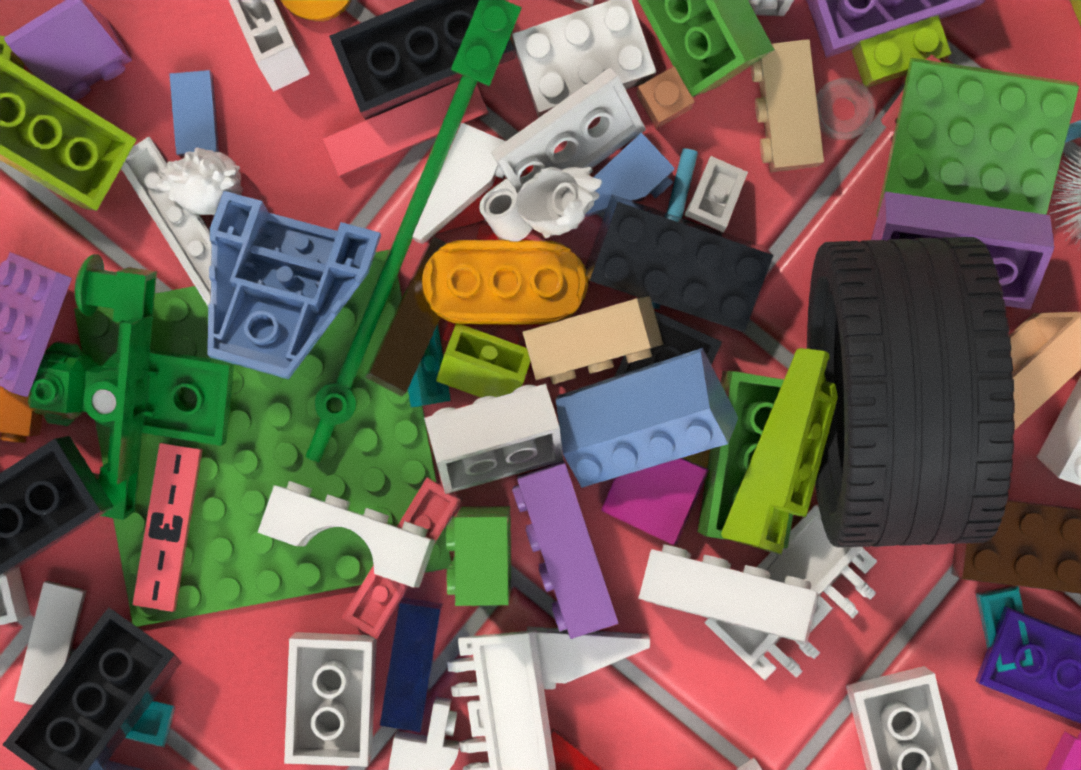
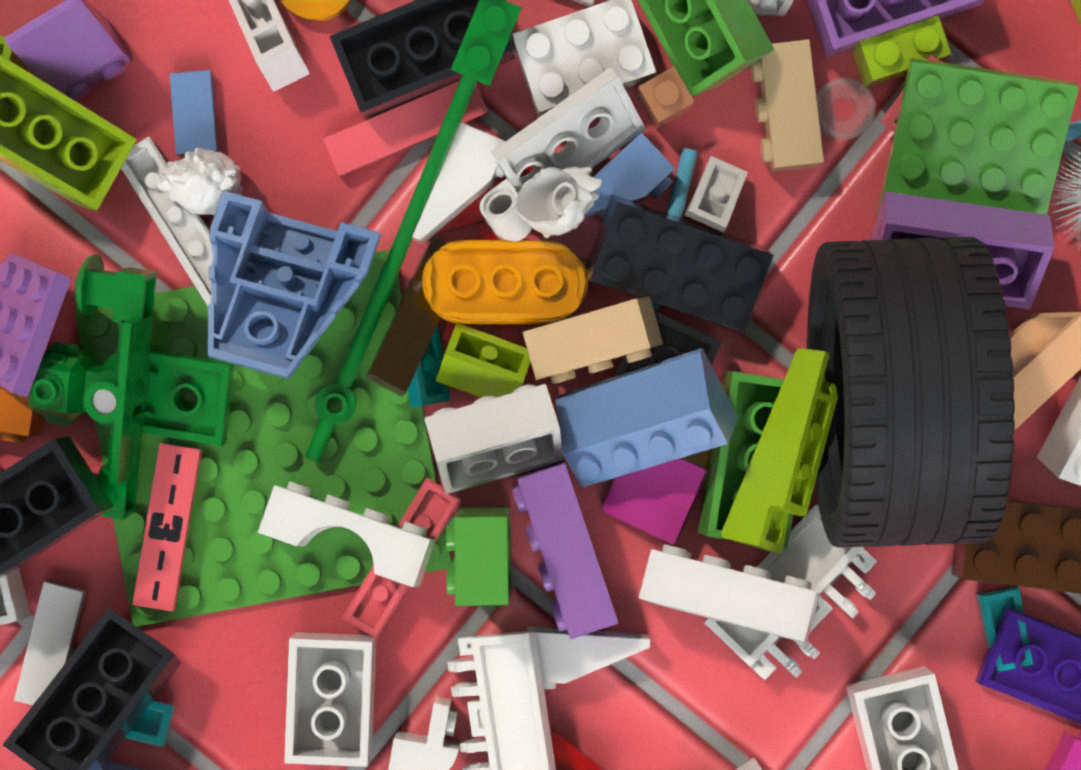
(411, 664): clear blue brick -> none

